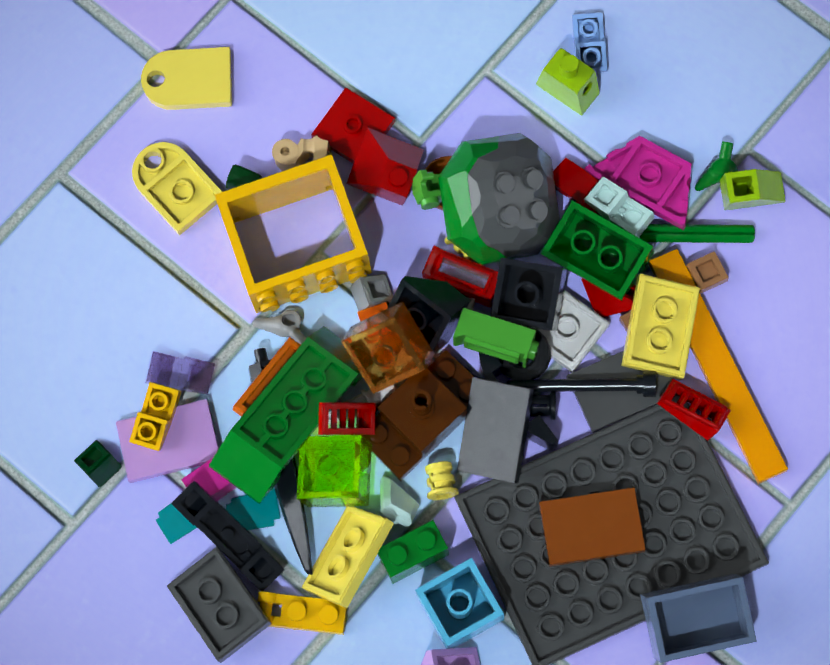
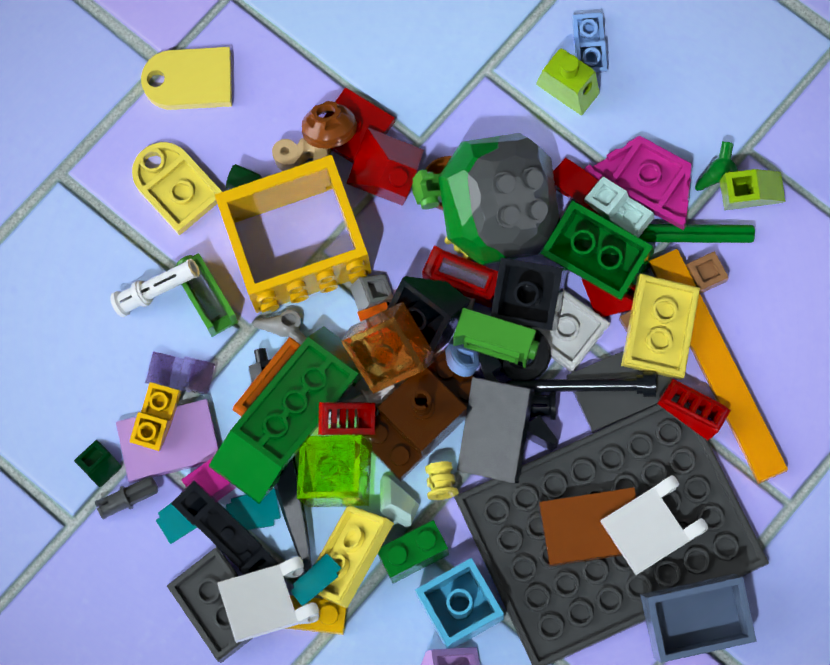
(126, 497): none -> dark grey axle
(142, 292): none -> white pin
(208, 299): none -> window
(261, 602): none -> white flag
(315, 579): none -> teal sticker
(328, 131): none -> dark orange piece
(462, 360): none -> light blue tile
(647, 529): none -> white flag

